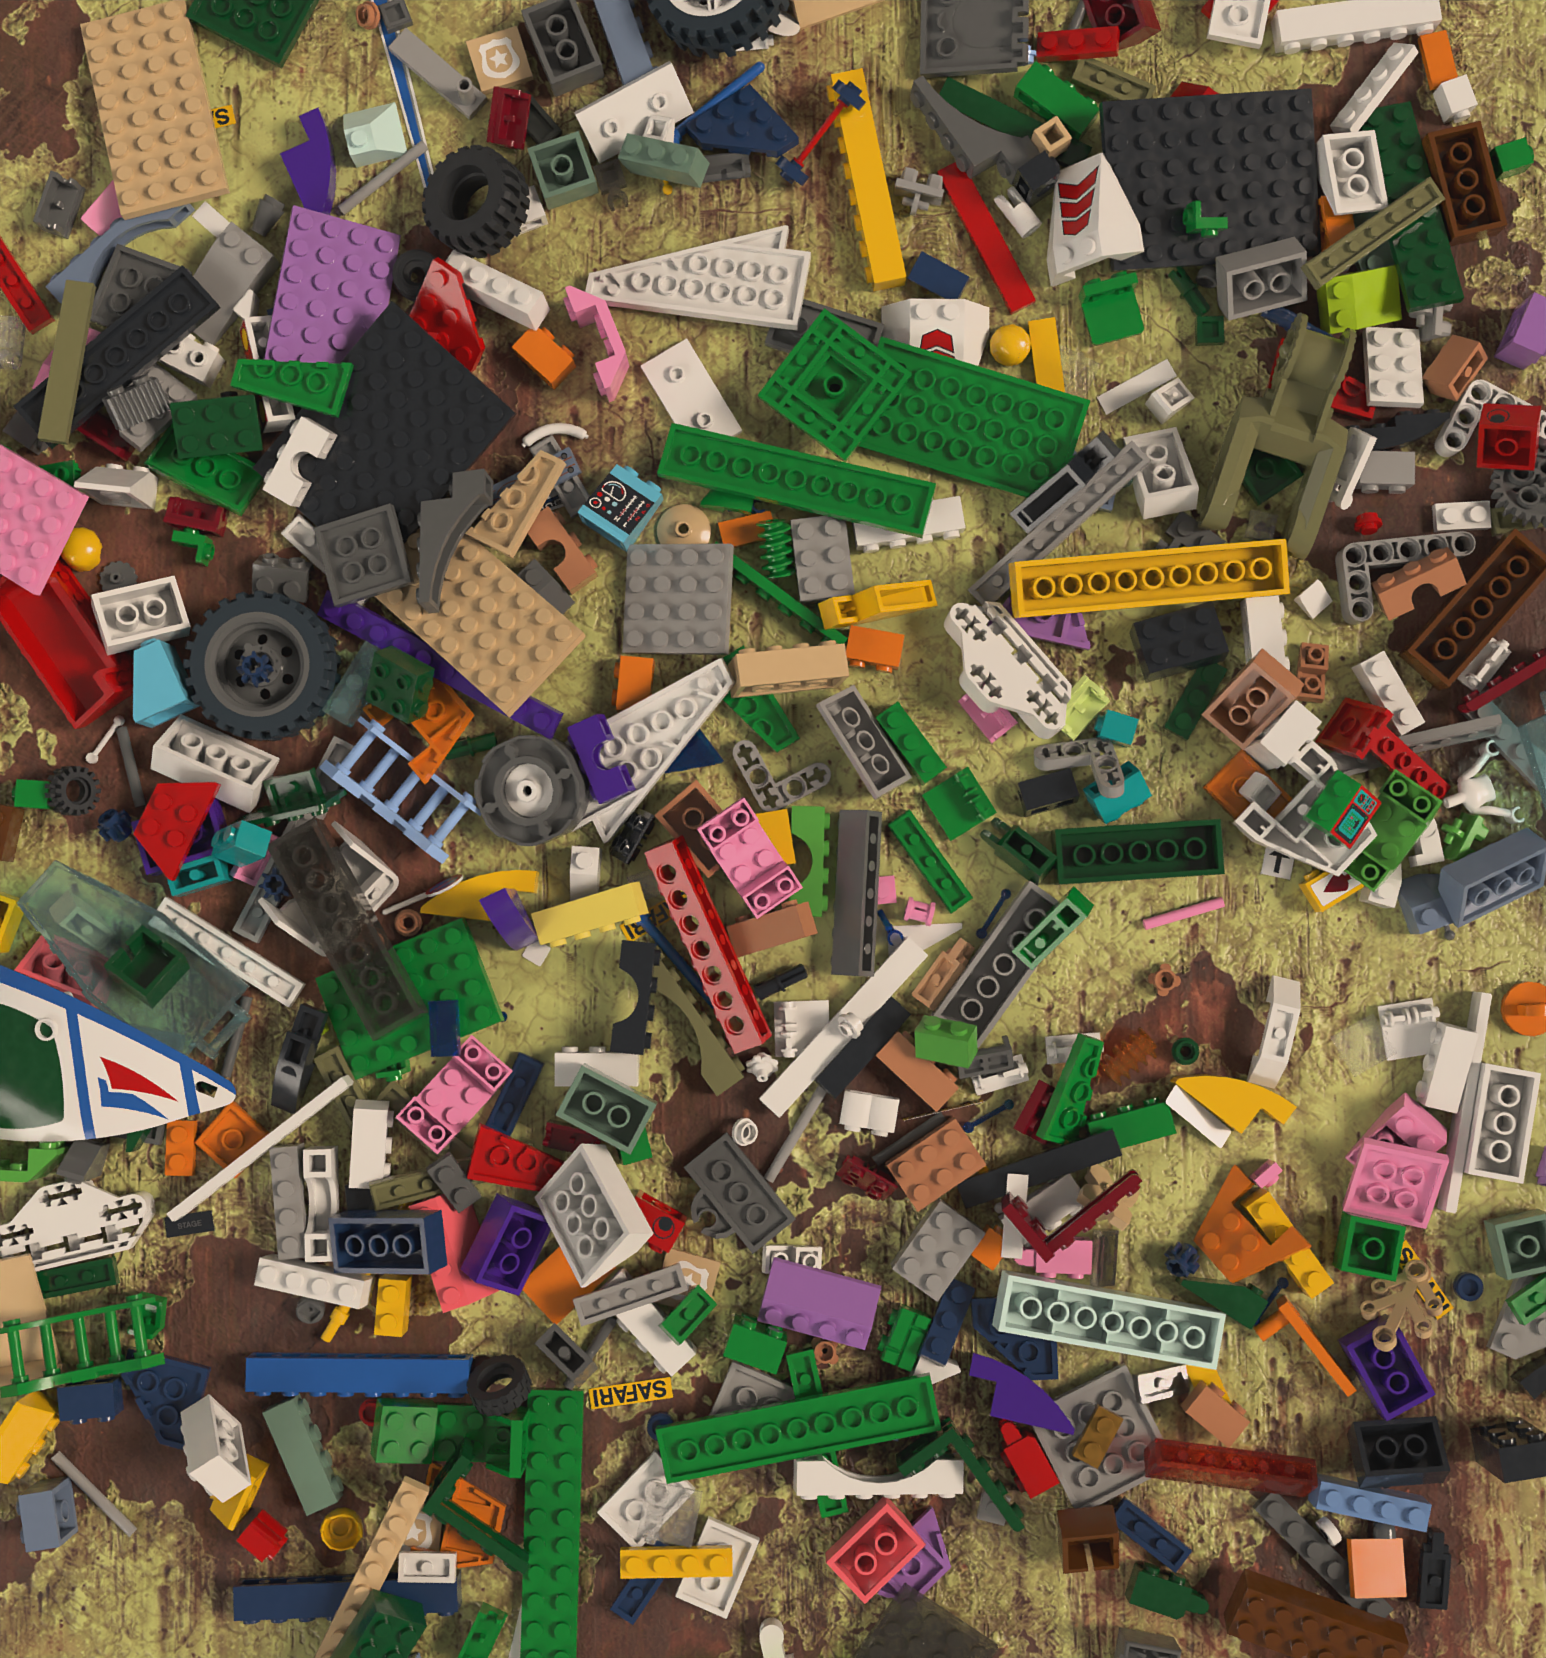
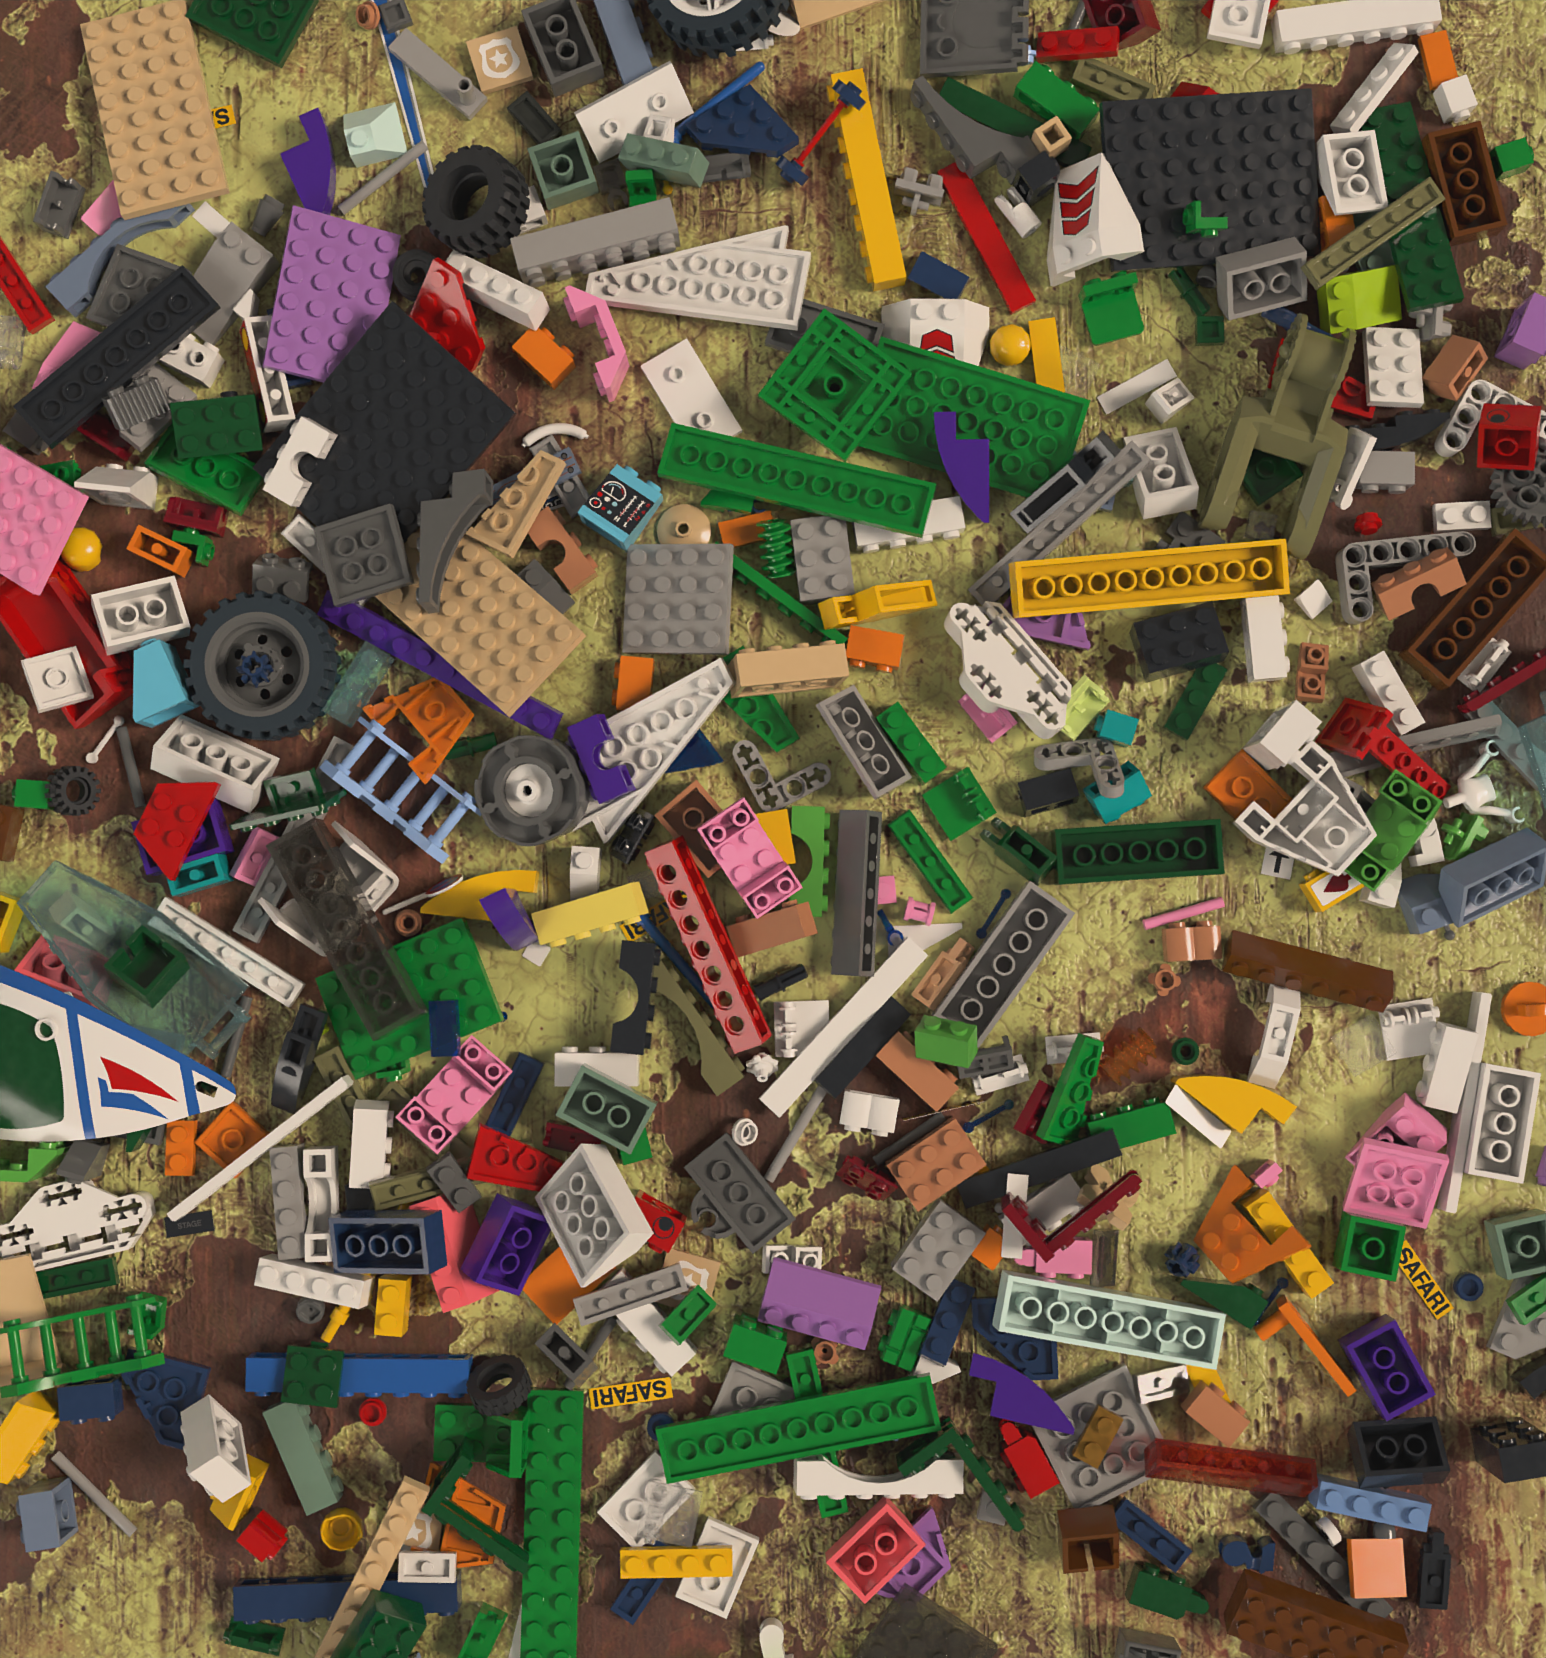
(57, 679): none -> white tile
(66, 362): olive tile -> none
(115, 825): dark blue gear -> none
(117, 576): dark grey piece -> none
(161, 551): none -> orange brick
(241, 843): teal brick -> none
(255, 1637): none -> dark green hinge
(267, 885): dark blue gear -> none
(302, 384): green wing -> none
(313, 1375): none -> dark green piece
(399, 684): dark green brick -> none
(404, 1431): green brick -> none
(508, 118): dark red hinge -> none
(596, 242): none -> light grey brick
(641, 186): none -> green bracket
(850, 1025): white plate -> none
(965, 464): none -> dark purple slope
(1053, 928): green slope -> none
(1191, 943): none -> nougat brick
(1236, 1552): none -> dark blue leg
(1253, 699): nougat brick -> none
(1260, 789): white slope -> none
(1308, 971): none -> reddish brown brick
(1342, 809): green slope -> none
(1401, 1302): tan plant -> none

